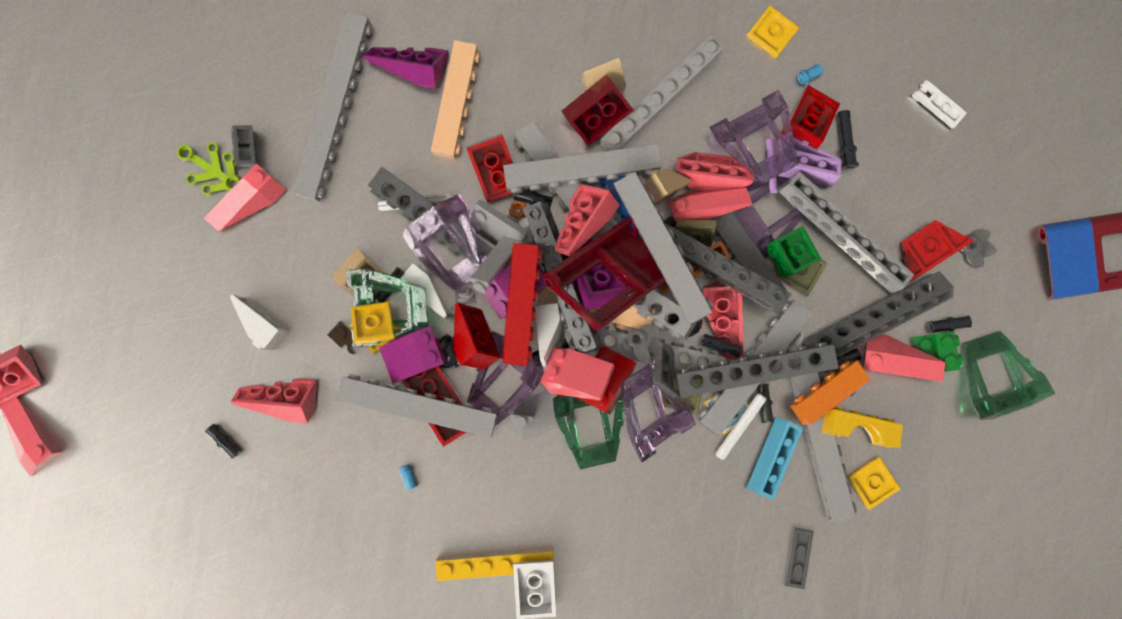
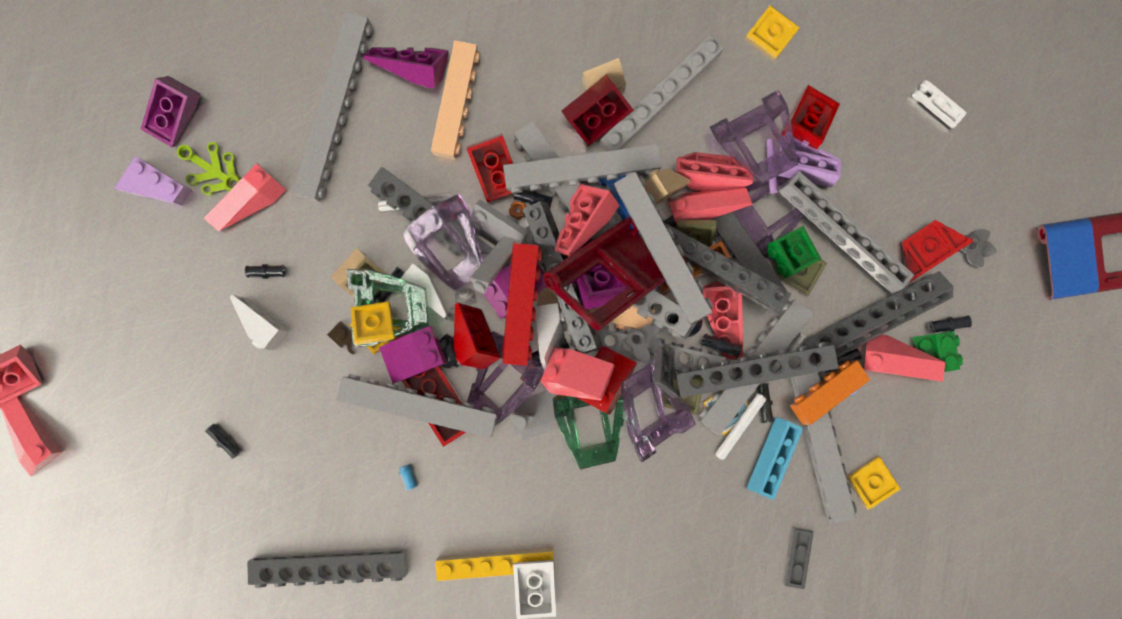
(150, 182): none -> lavender wedge
(169, 109): none -> magenta slope
(243, 146): dark grey brick -> none
(258, 576): none -> dark grey brick
(265, 271): none -> black pin
(284, 401): coral wedge -> none
(809, 74): dark azure pin -> none
(848, 148): black pin -> none
(882, 432): yellow arch -> none
(1024, 395): clear green windscreen -> none

